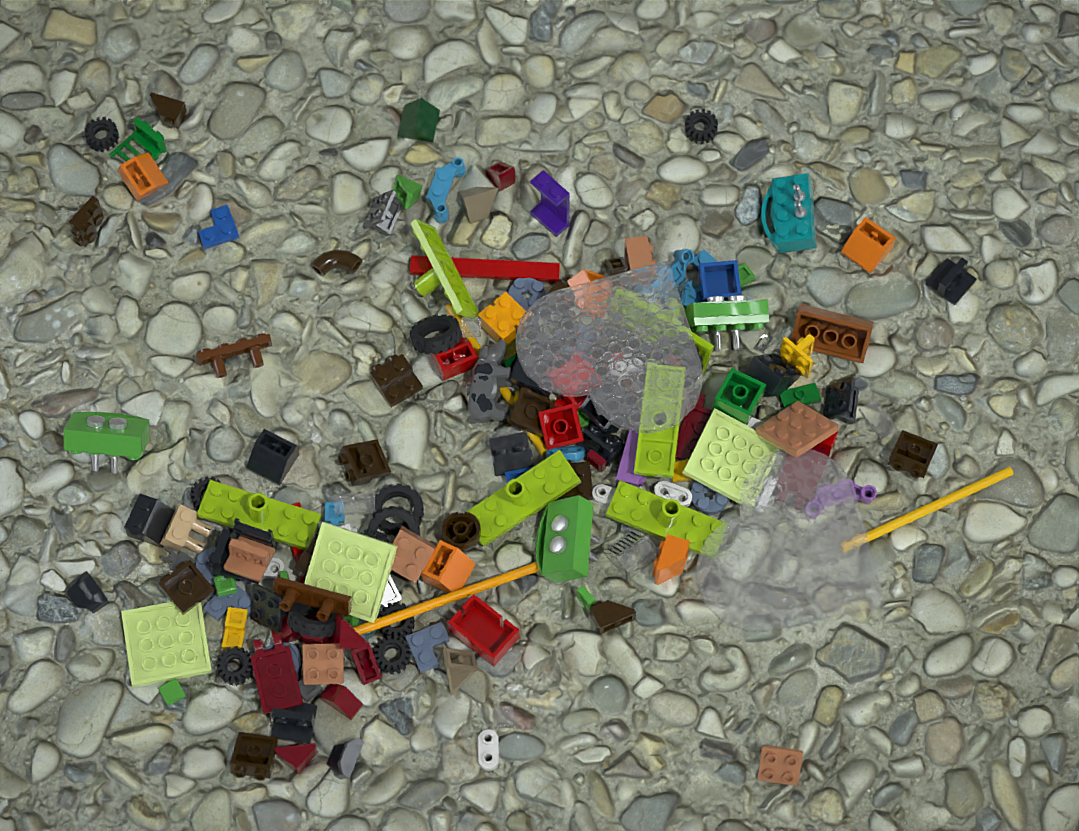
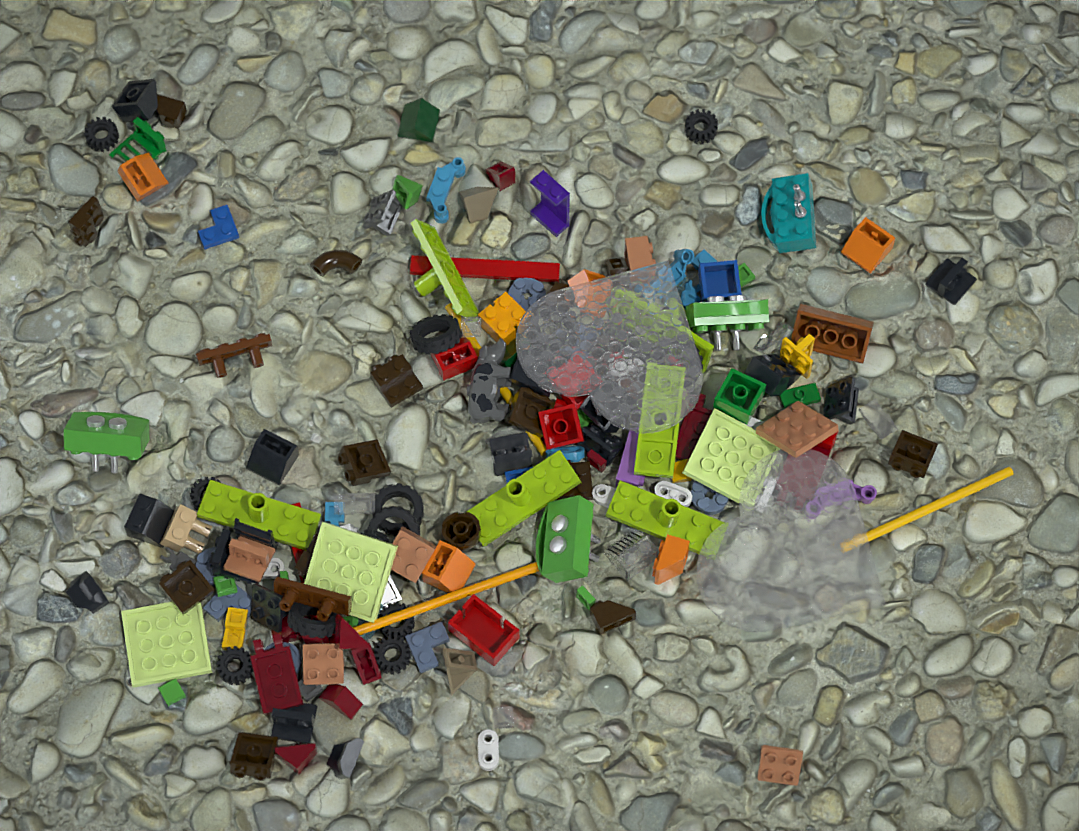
(137, 100): none -> black slope

